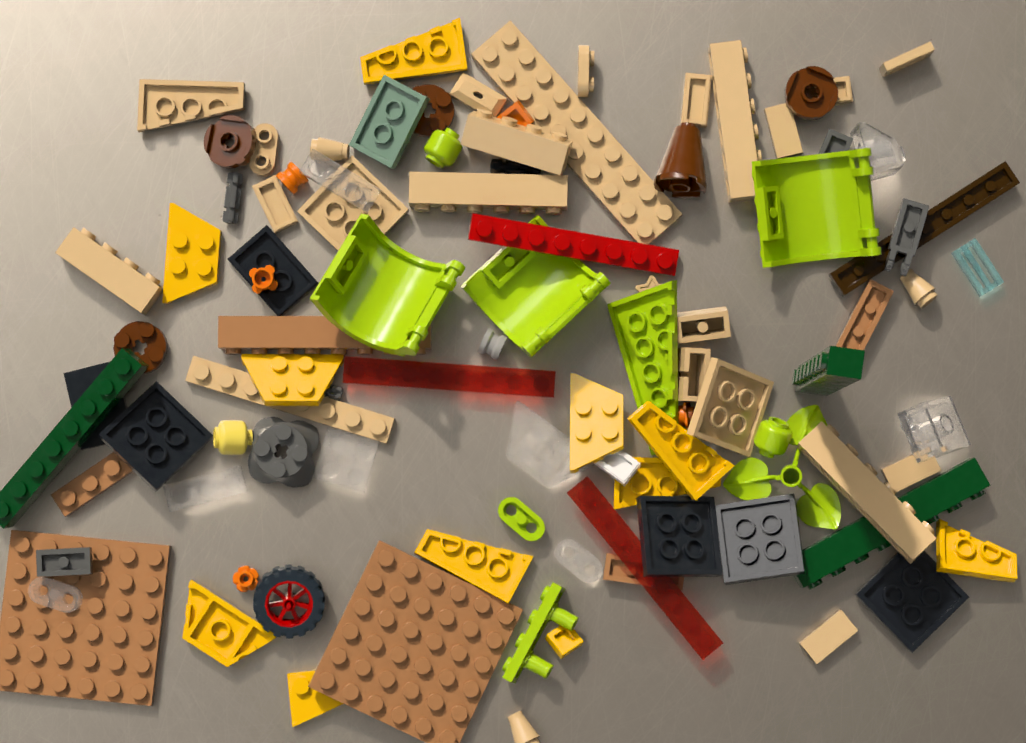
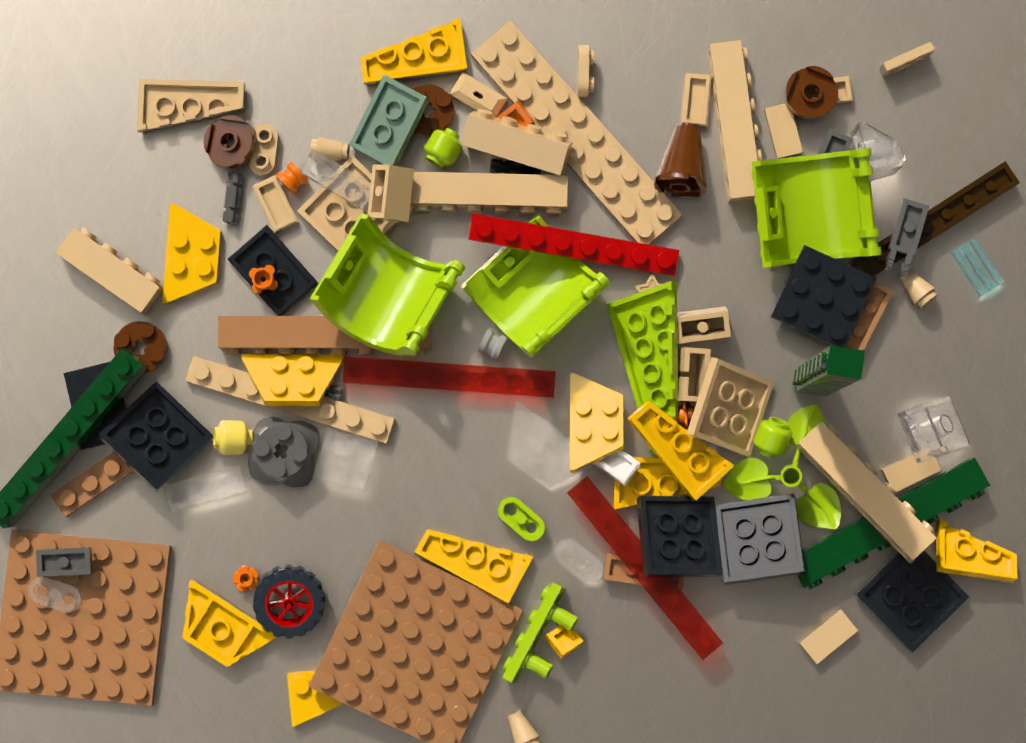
(390, 193): none -> tan brick
(823, 297): none -> black plate

